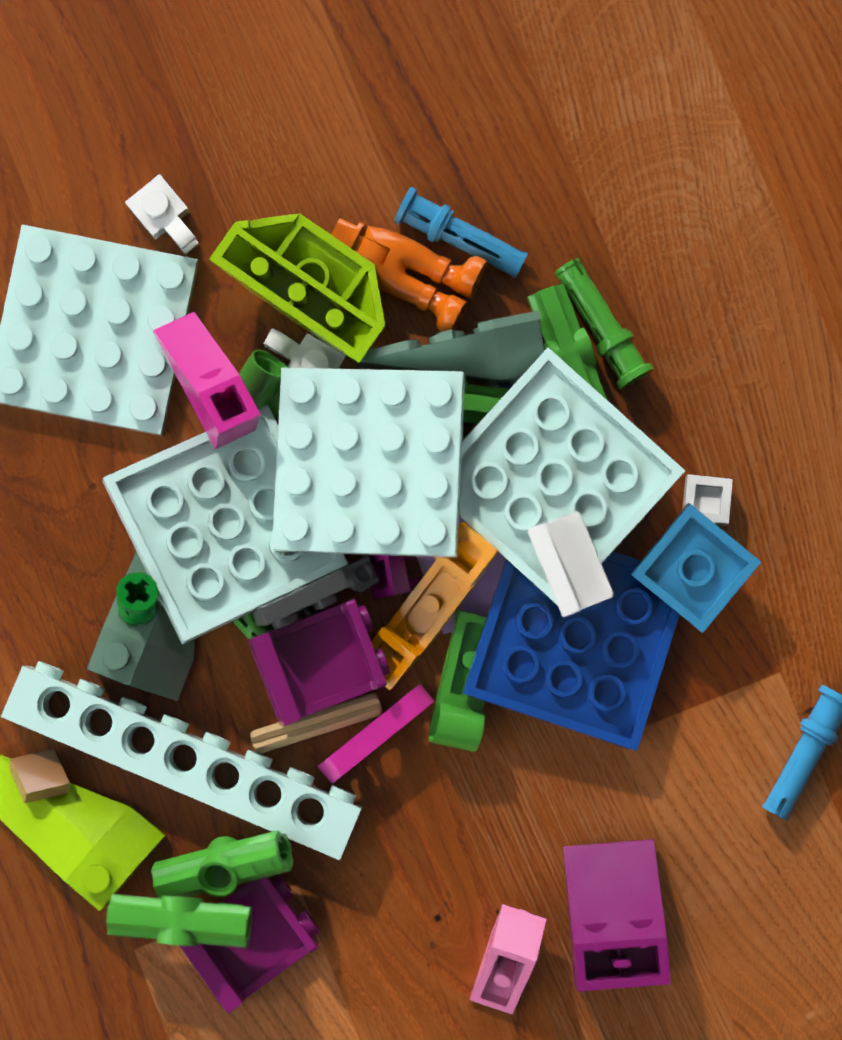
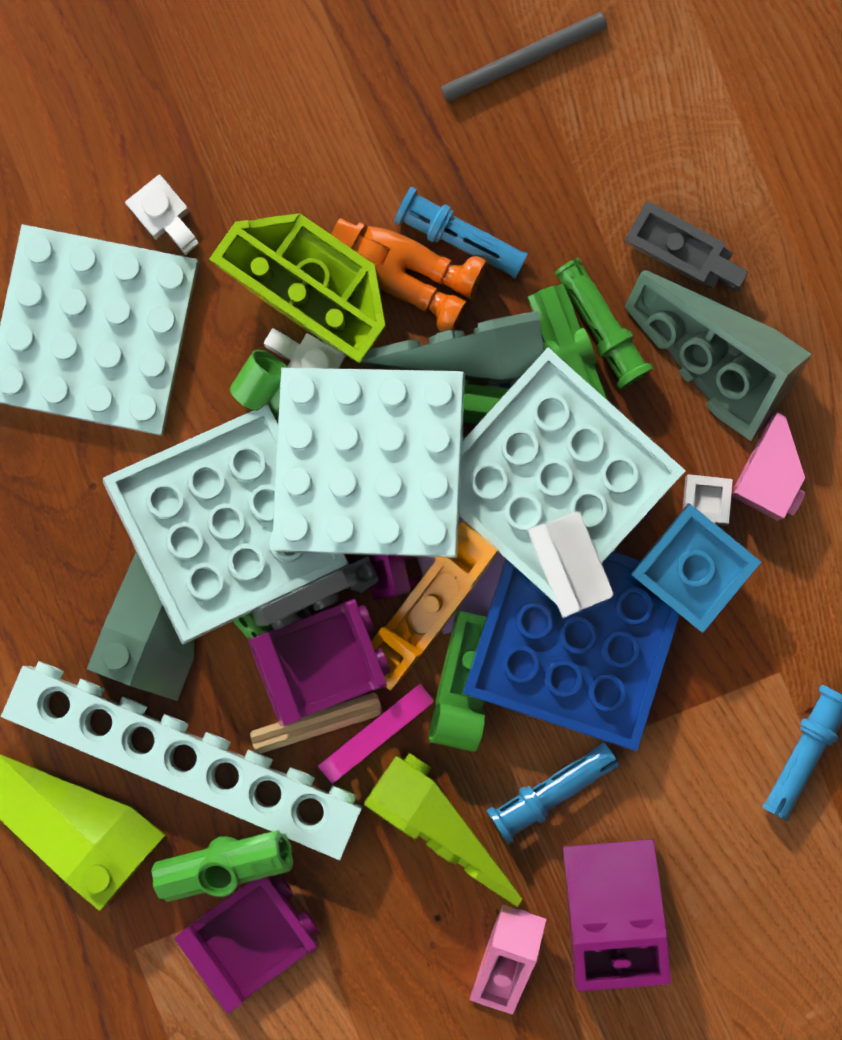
(39, 776): medium nougat tile -> none
(135, 586): green bush -> none
(179, 920): bright green piece -> none
(208, 380): dark pink slope -> none
(422, 810): none -> lime wedge
(523, 57): none -> dark grey bar
(535, 802): none -> dark azure pin
(684, 248): none -> dark grey hinge
(729, 356): none -> sand green wedge
(772, 473): none -> bright pink slope

